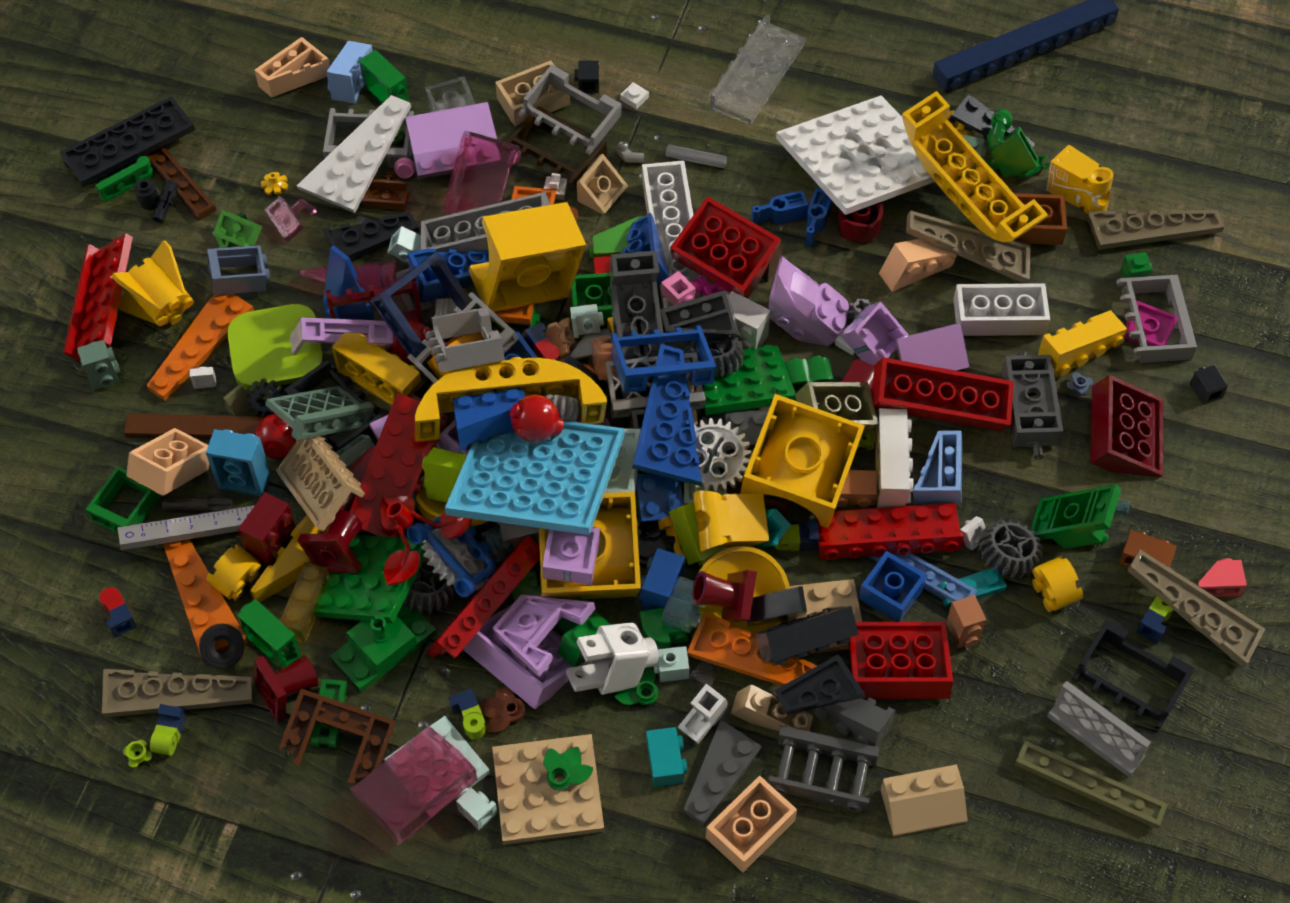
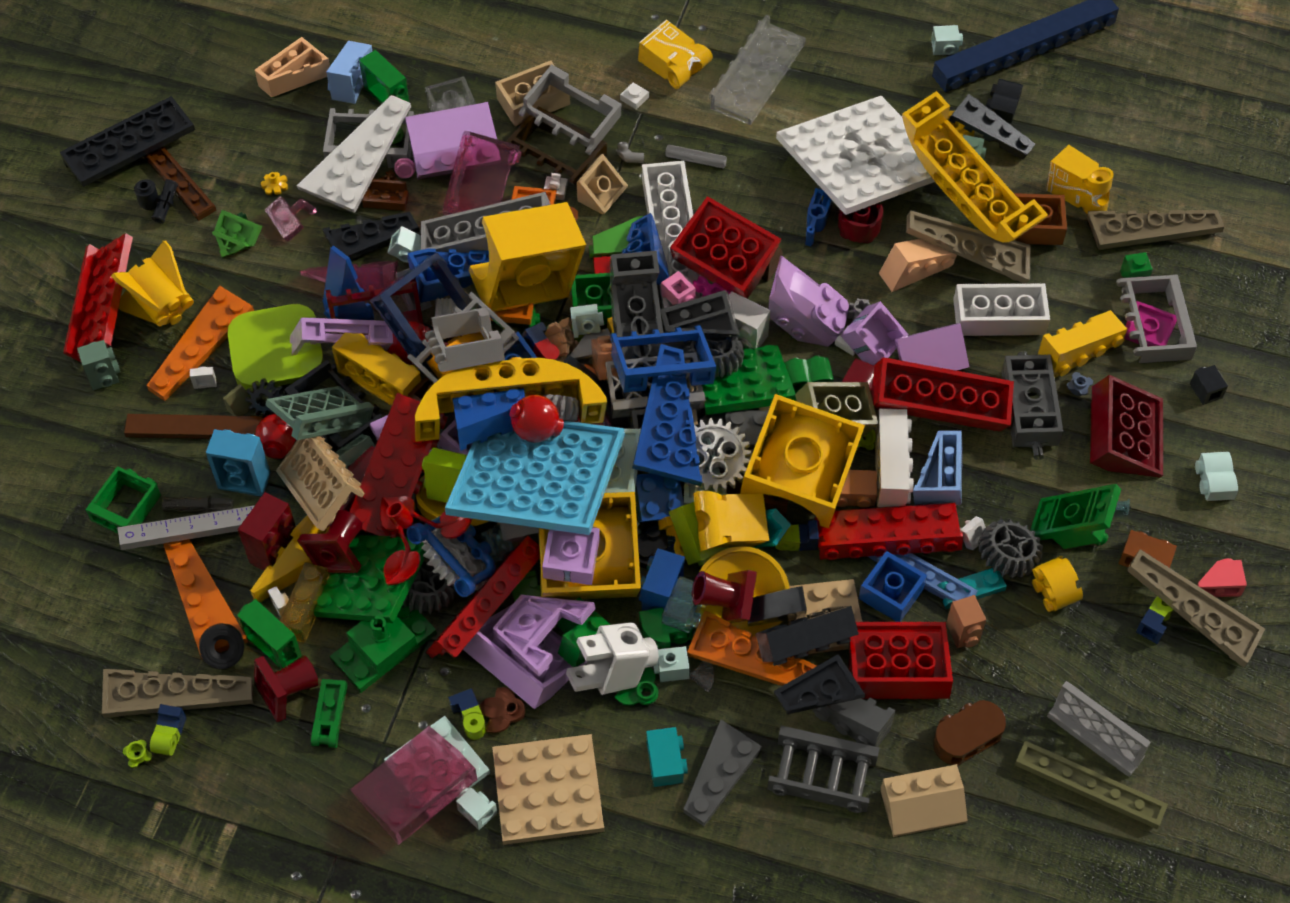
(114, 604): leg -> none
(125, 179): green plate -> none
(168, 461): light nougat brick -> none
(234, 571): yellow brick -> none
(237, 257): sand blue window -> none
(279, 600): none -> white plate
(316, 708): reddish brown wedge -> none
(566, 765): green plate -> none
(587, 76): black brick -> none
(673, 54): none -> yellow piece
(706, 712): white brick -> none
(751, 823): light nougat brick -> none
(765, 710): tan slope -> none
(782, 209): blue piece -> none
(946, 40): none -> light aqua brick
(968, 732): none -> reddish brown brick
(1005, 99): none -> black brick
(1013, 152): green torso -> none
(1116, 636): black hinge -> none
(1217, 476): none -> light aqua brick

